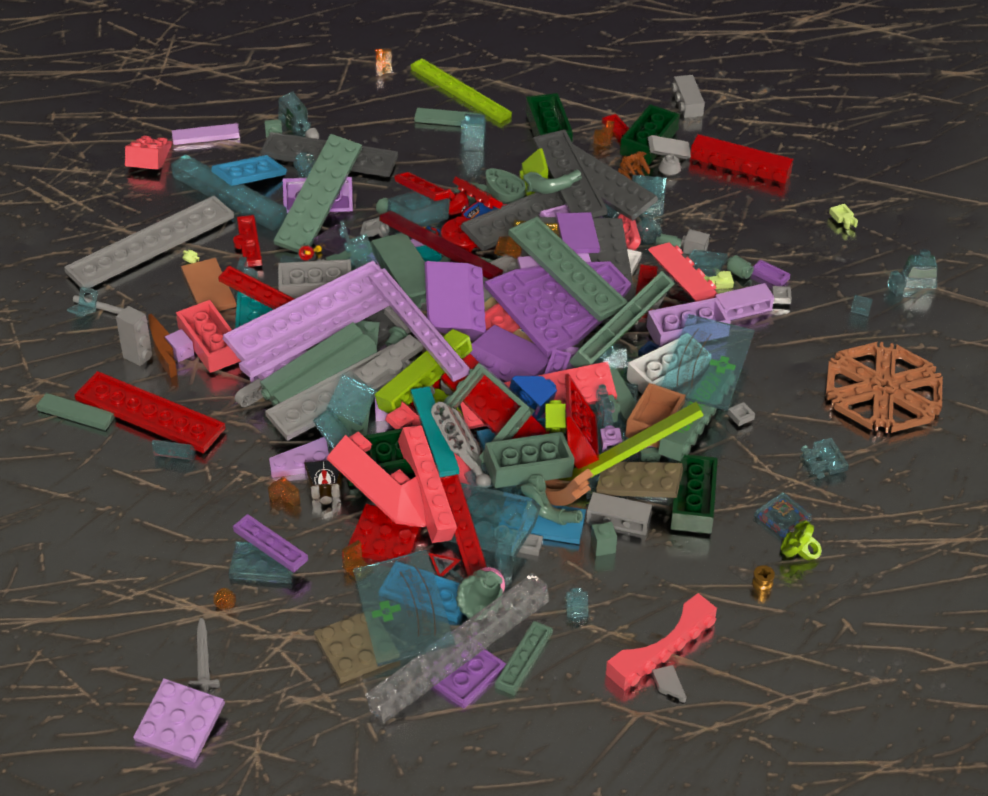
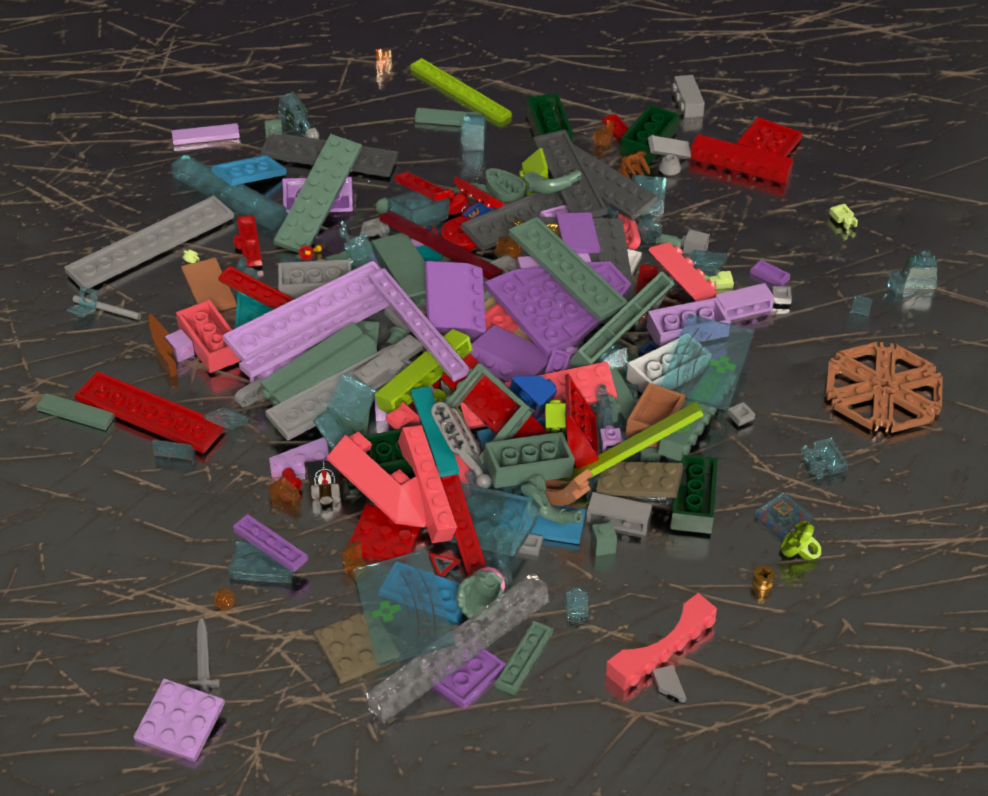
(134, 335): light grey brick -> none
(147, 152): coral slope -> none
(213, 417): none -> clear light blue window
(289, 474): none -> red pin
(304, 163): clear light blue head -> none
(739, 267): sand green brick -> none
(770, 137): none -> red plate

